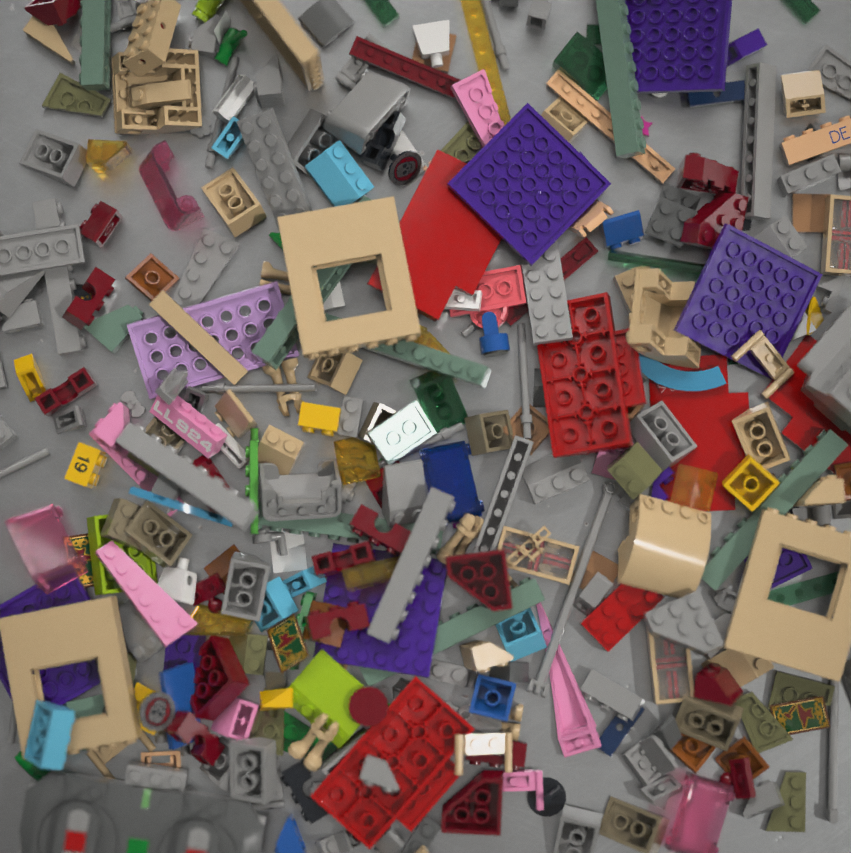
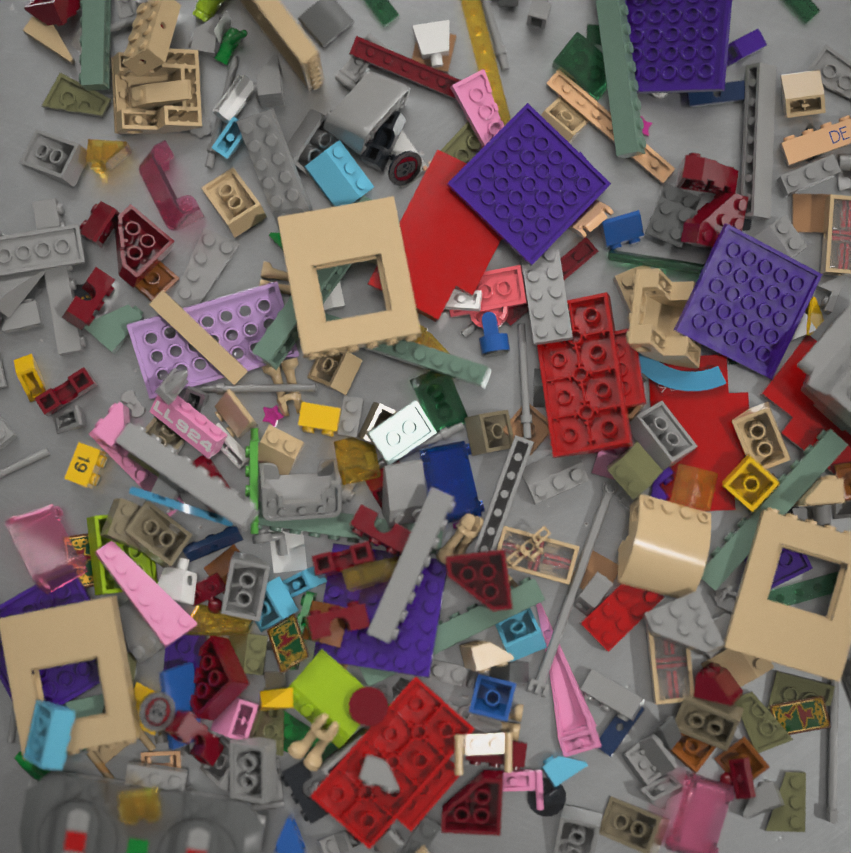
(139, 245): none -> dark red brick
(139, 806): none -> clear yellow slope
(212, 543): none -> dark blue tile
(272, 415): none -> dark pink piece
(561, 768): none -> medium azure slope
(769, 360): tan plate -> none

